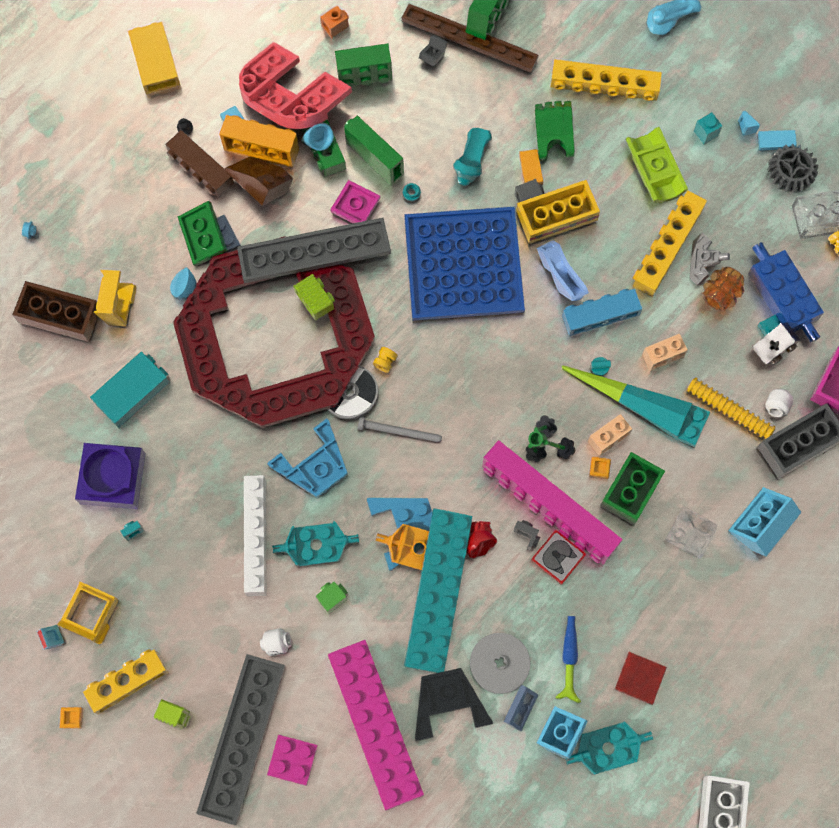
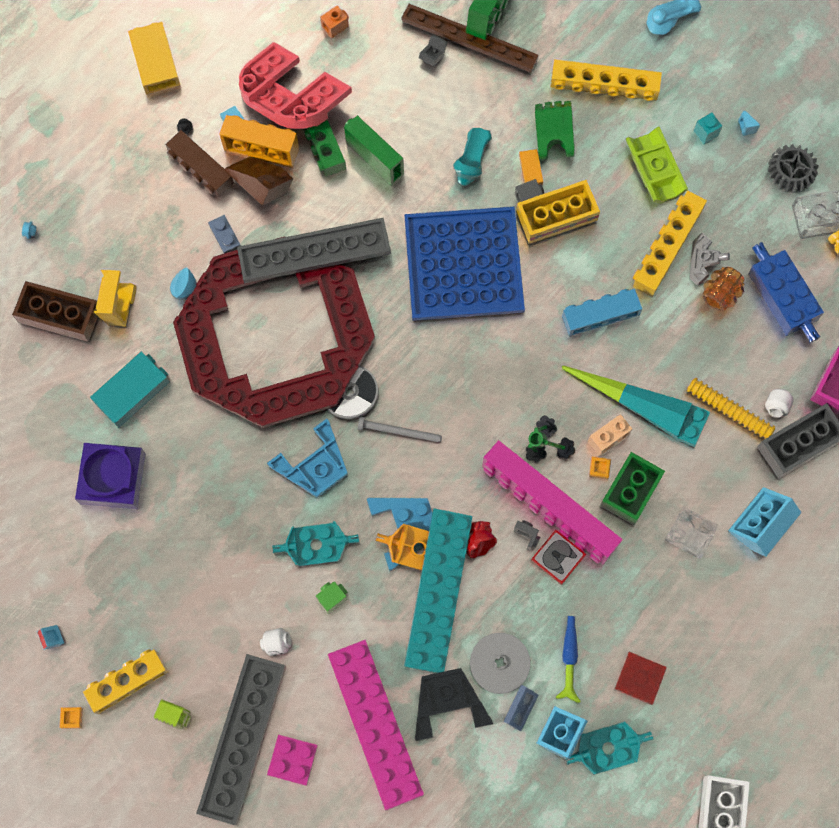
(101, 627): yellow piece -> none
(131, 530): teal plate -> none
(202, 233): green tile -> none
(255, 536): white brick -> none
(314, 297): lime brick -> none
(318, 137): medium azure piece -> none
(355, 203): dark pink plate -> none
(364, 65): green brick -> none
(385, 359): yellow wheel -> none
(411, 187): teal plate -> none
(564, 276): light blue arch -> none
(600, 366): teal plate -> none
(664, 352): light nougat brick -> none
(766, 346): brick -> none
(768, 325): teal plate -> none
(776, 139): medium azure tile -> none

